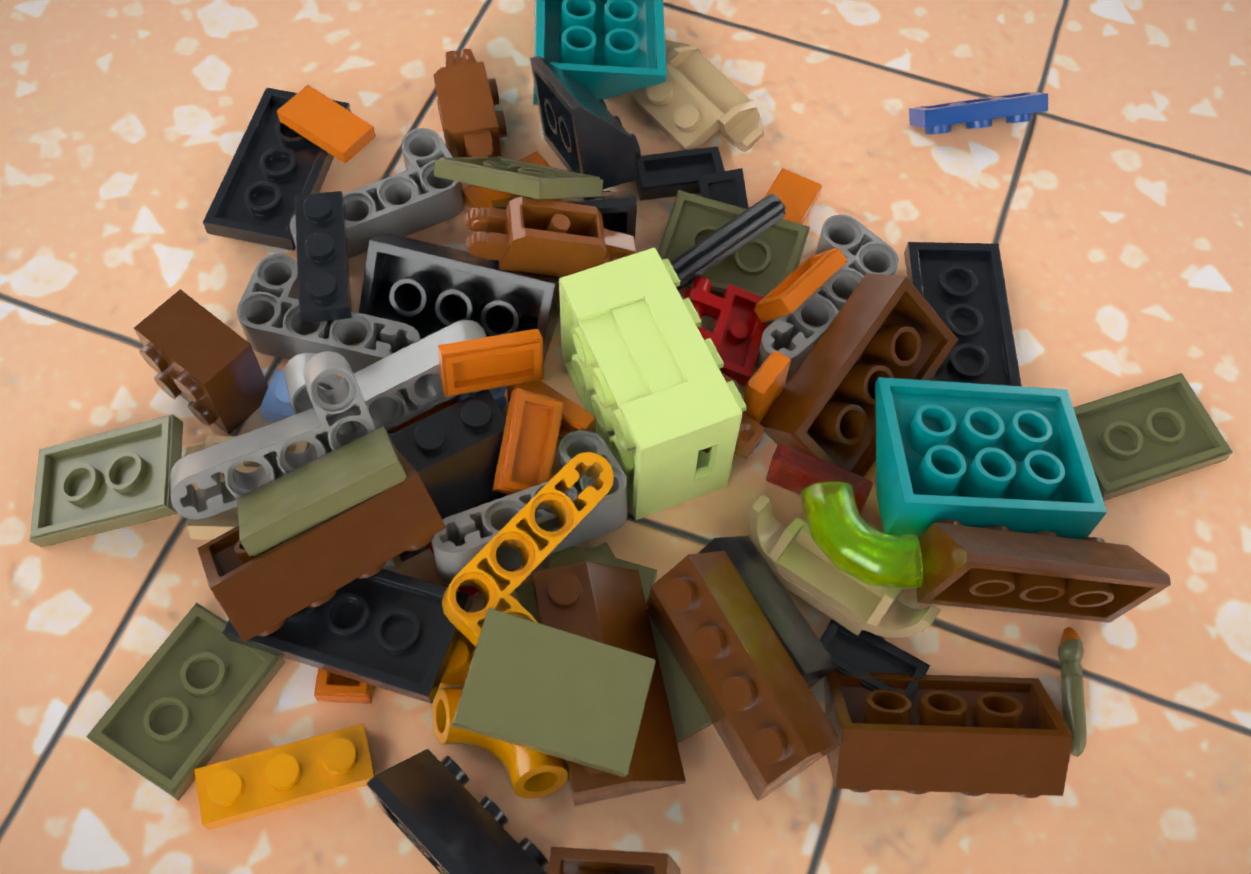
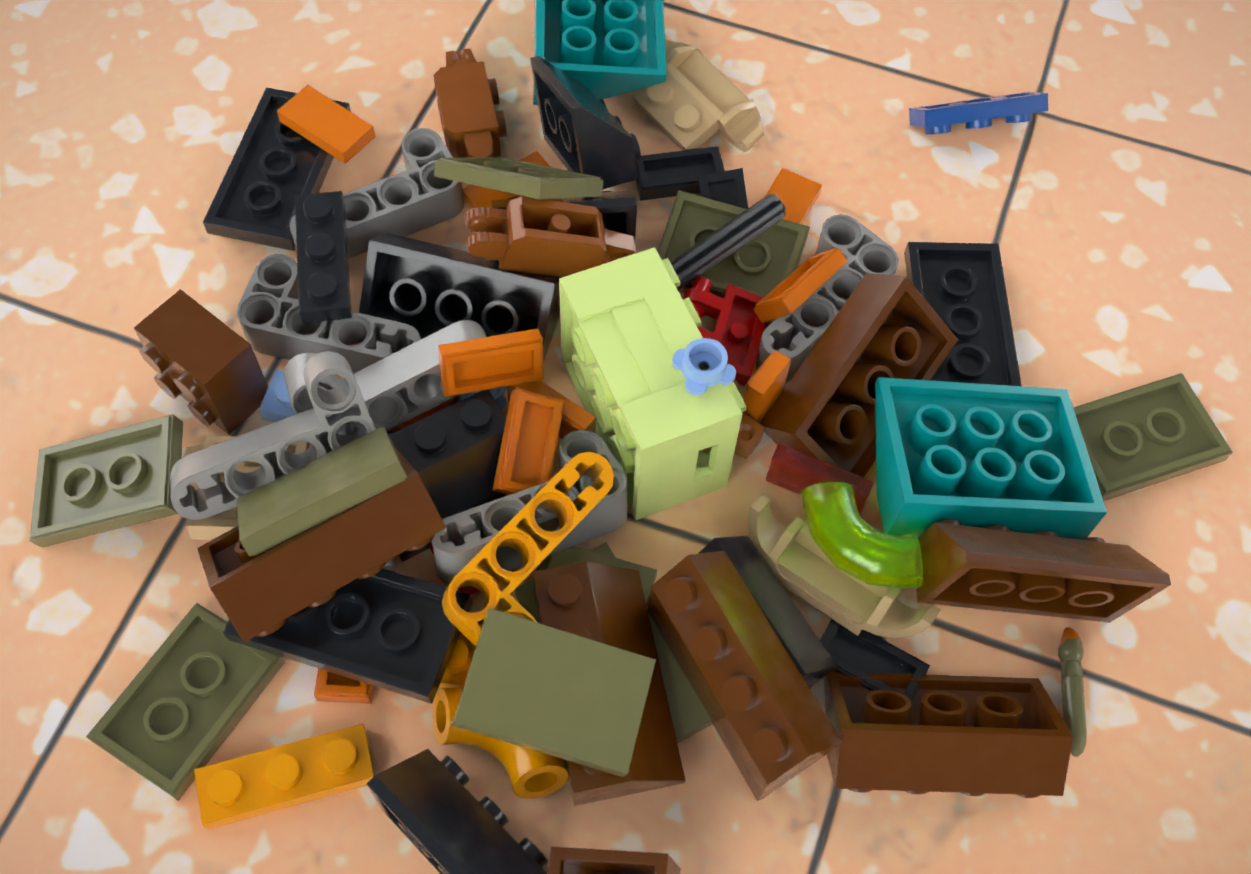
(708, 353): none -> light blue plate

